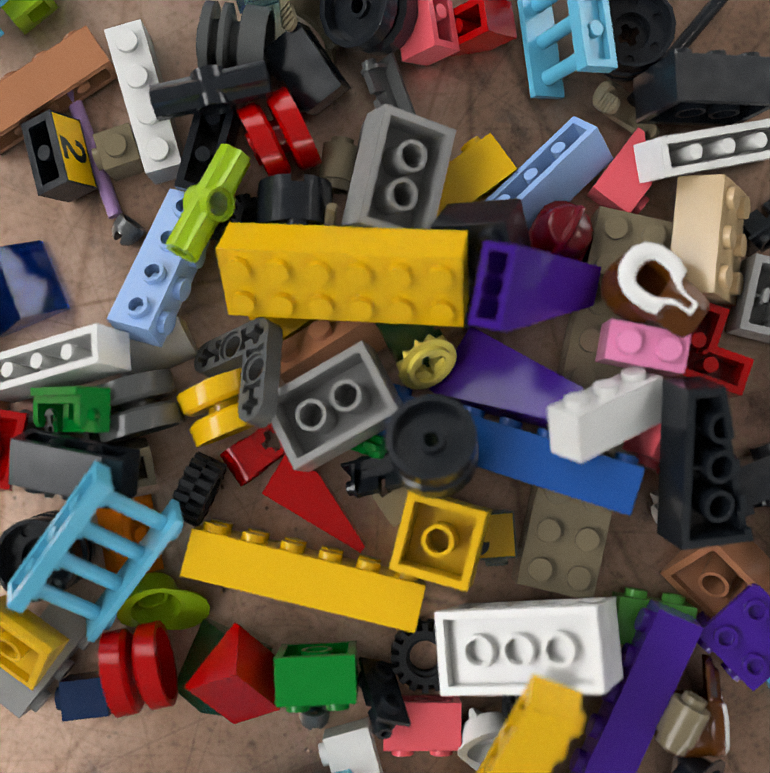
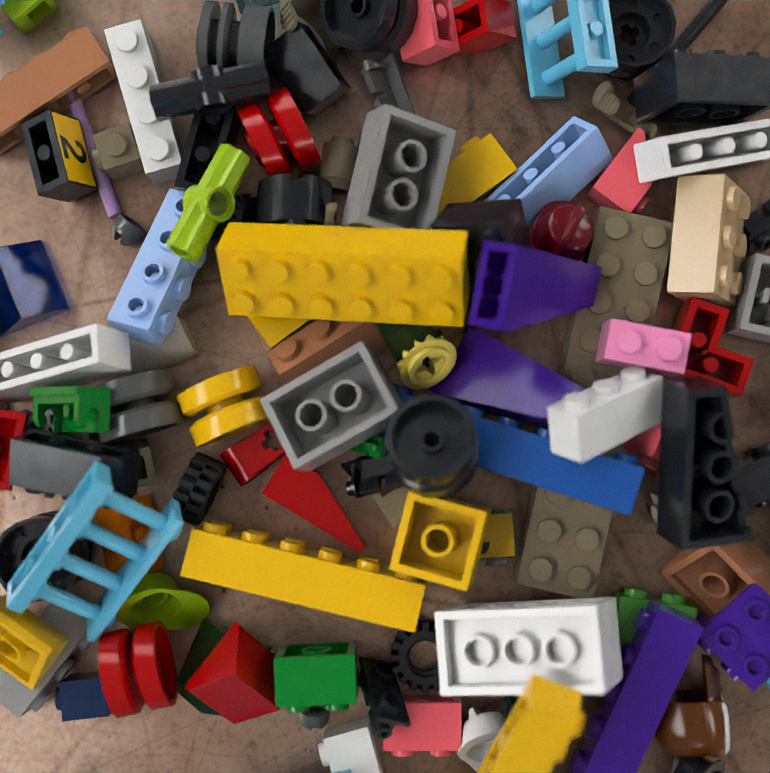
(257, 394): dark grey beam -> none
(653, 286): reddish brown piece -> none
(682, 722): dark tan brick -> none

